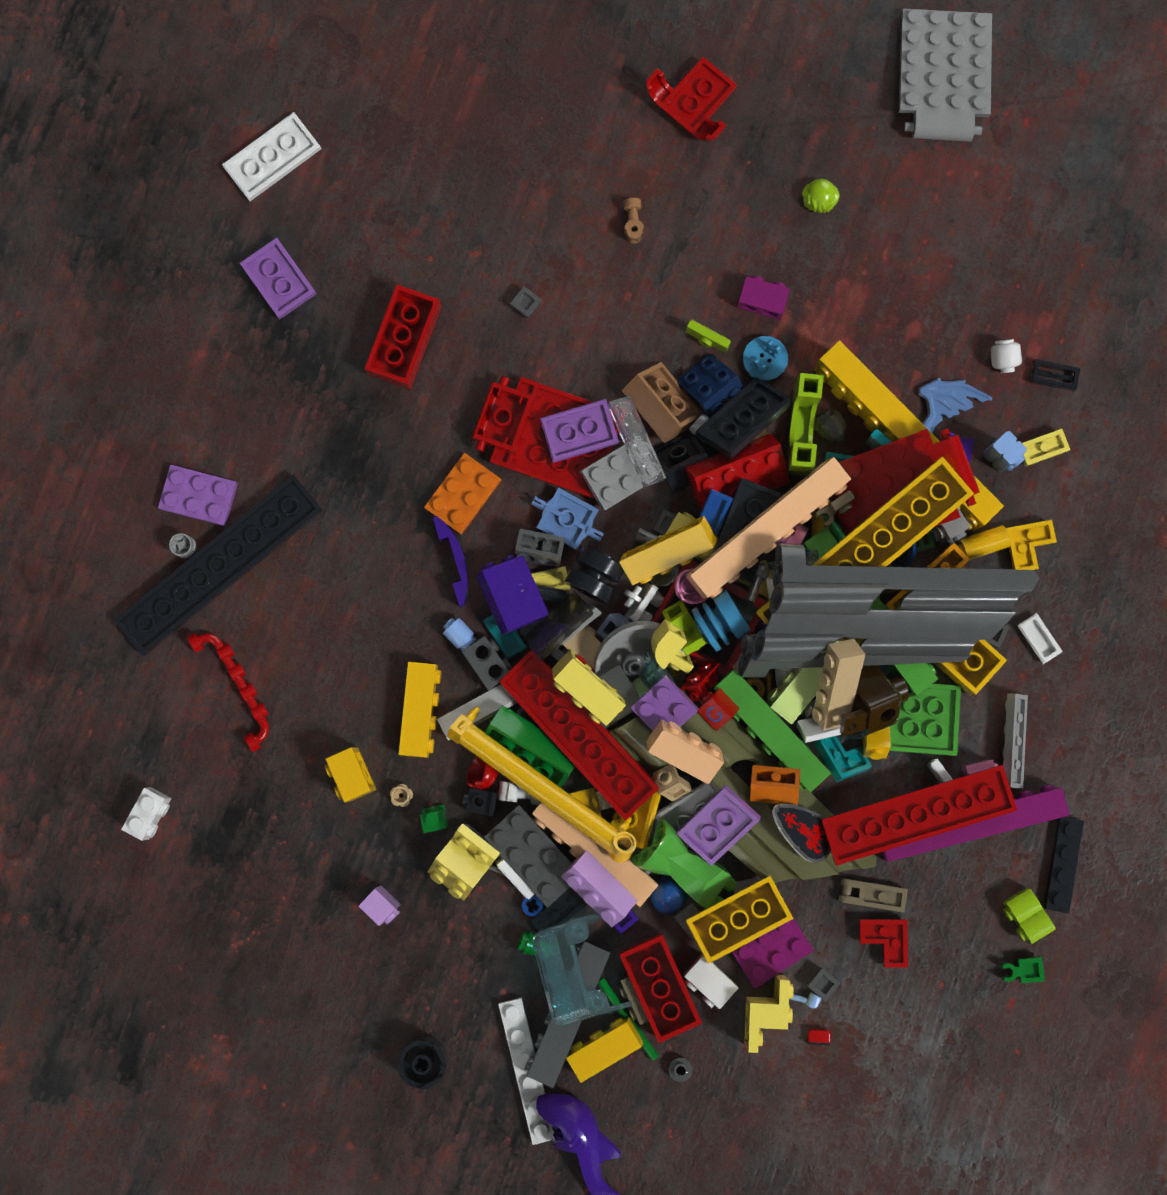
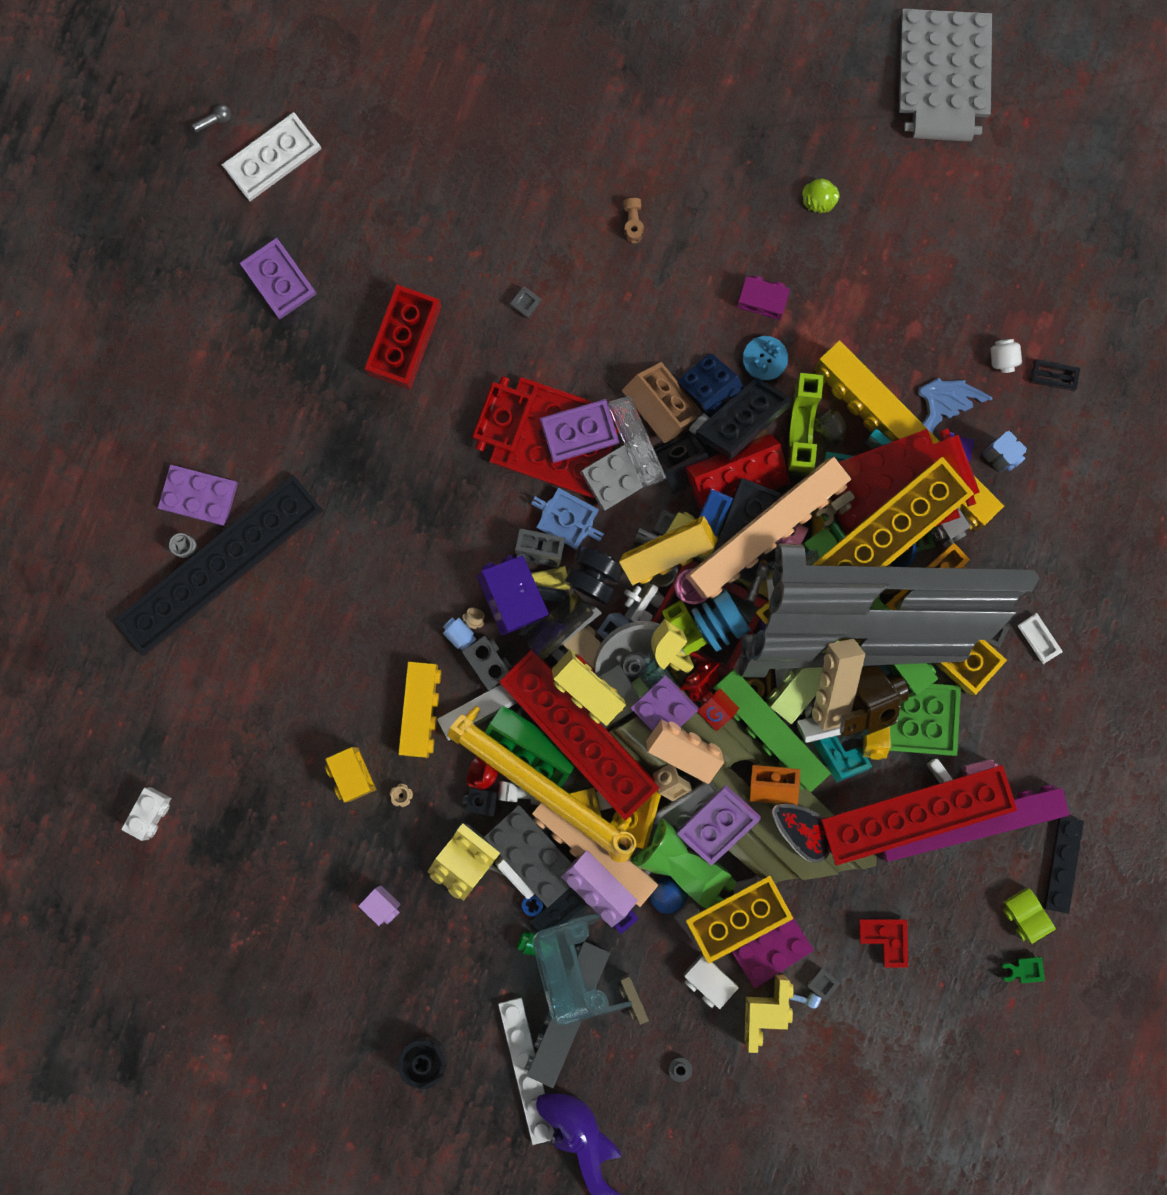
(220, 114): none -> flat silver bar
(246, 690): red bar -> none
(434, 818): green brick -> none
(462, 587): dark purple slope -> none
(463, 493): orange plate -> none
(474, 618): none -> tan plate
(509, 643): teal tile -> none
(604, 1048): yellow brick -> none
(614, 1000): green bar -> none
(660, 987): red brick -> none
(693, 98): red piece -> none
(707, 336): lime plate -> none
(819, 1037): red piece -> none
(874, 895): dark tan plate -> none
(985, 542): yellow brick -> none
(1015, 738): light grey plate -> none
(1024, 540): yellow plate -> none
(1045, 447): light yellow plate -> none

